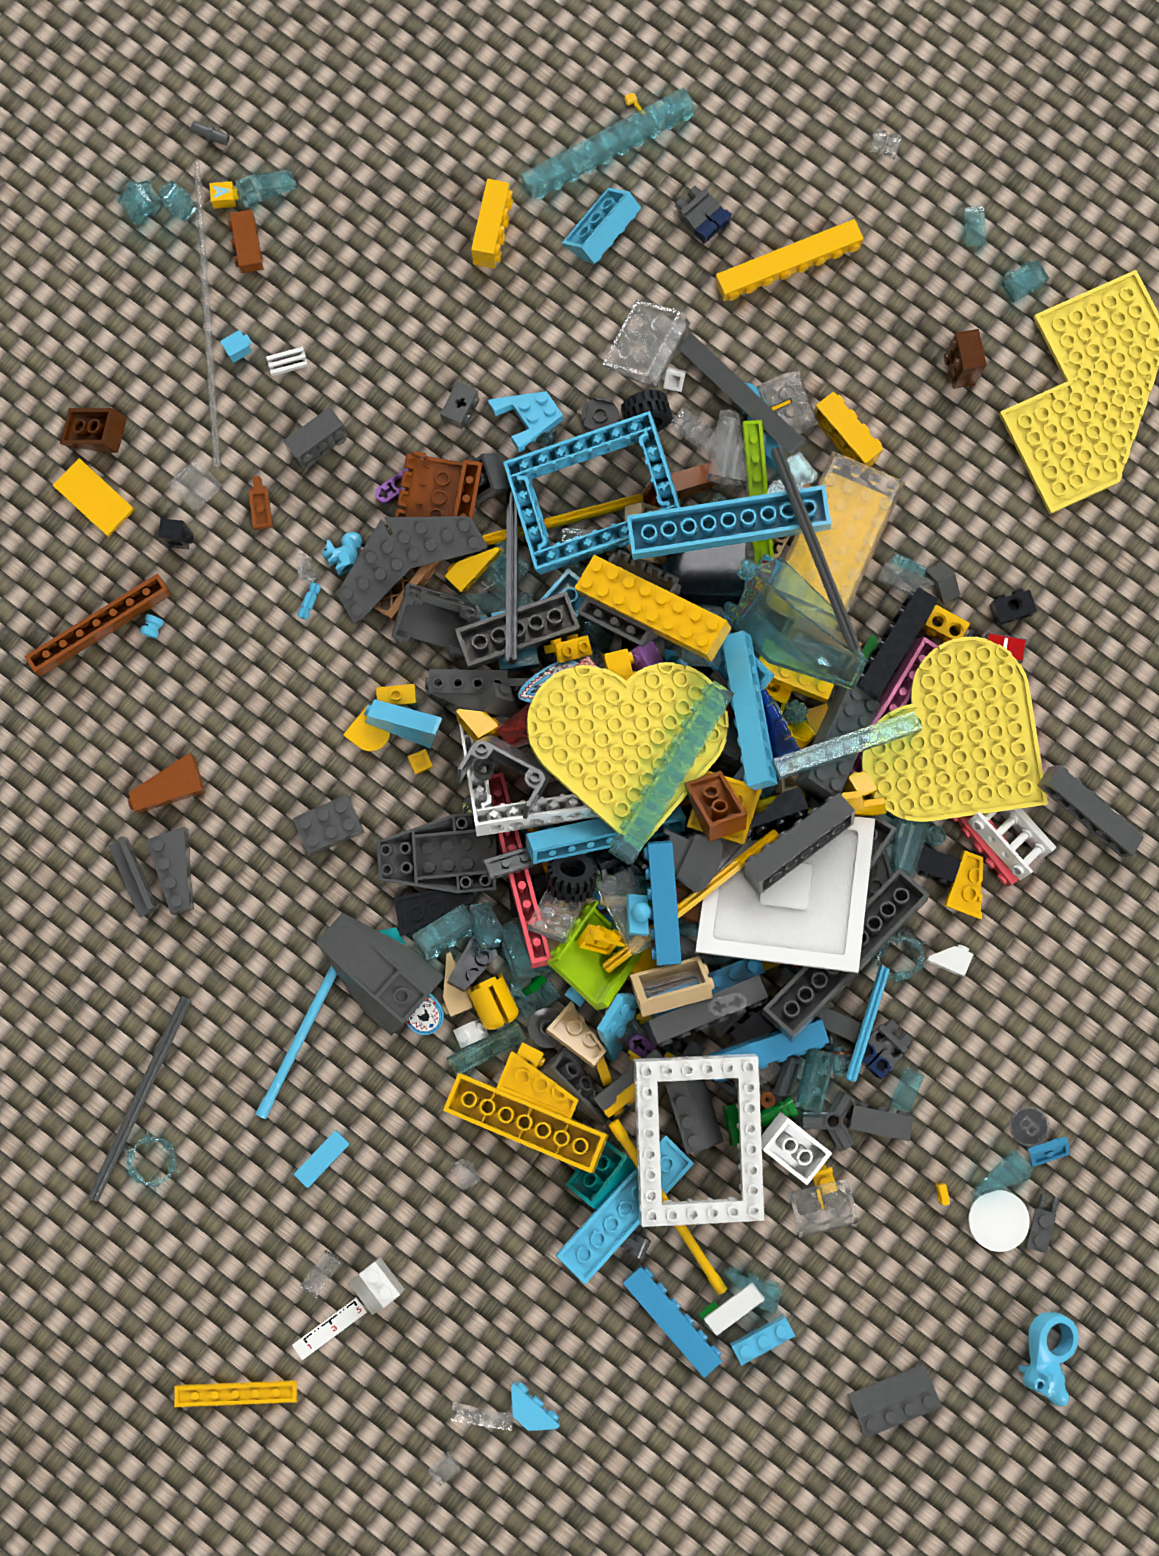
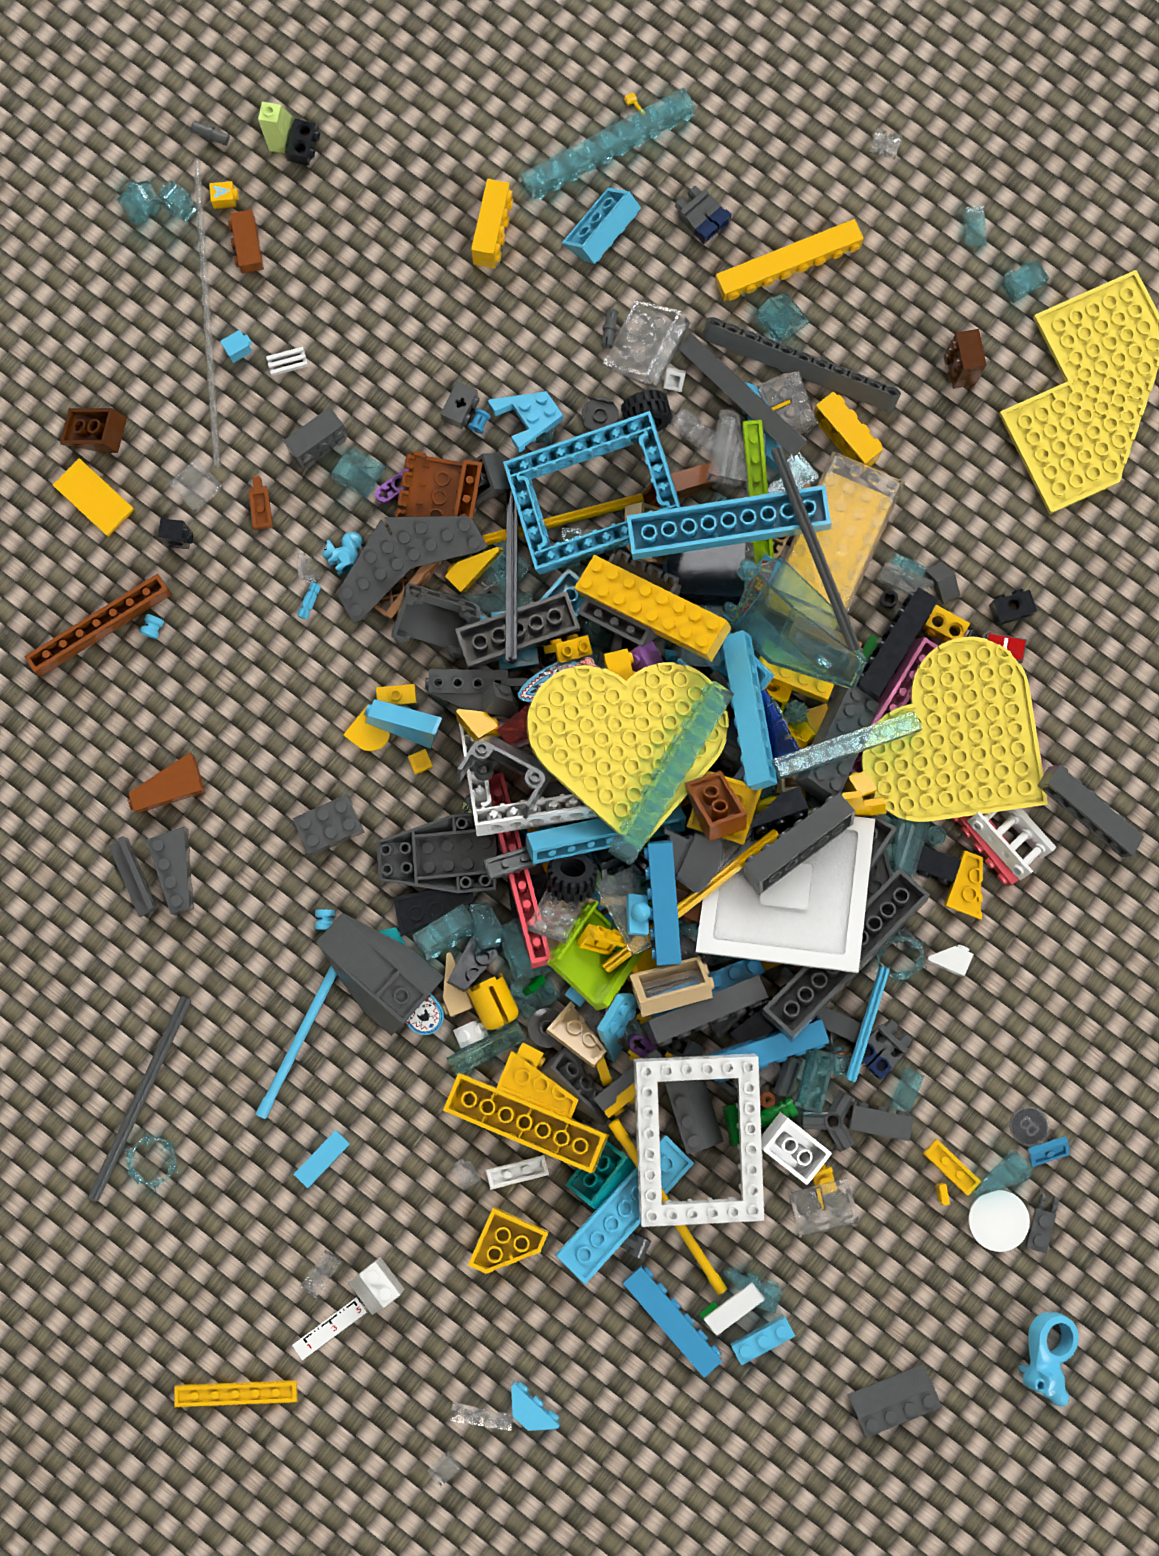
(264, 186): clear light blue slope -> none
(275, 125): none -> yellowish green slope
(298, 141): none -> black brick
(324, 919): none -> medium azure wheel
(358, 472): none -> clear light blue slope
(479, 414): none -> dark azure bush
(506, 1241): none -> yellow brick
(517, 1172): none -> white tile
(592, 1018): none -> clear plate
(609, 328): none -> dark grey pin
(725, 1000): clear beam -> none
(781, 317): none -> clear light blue slope
(810, 367): none -> dark grey beam
(889, 593): none -> black bush
(952, 1167): none -> yellow tile

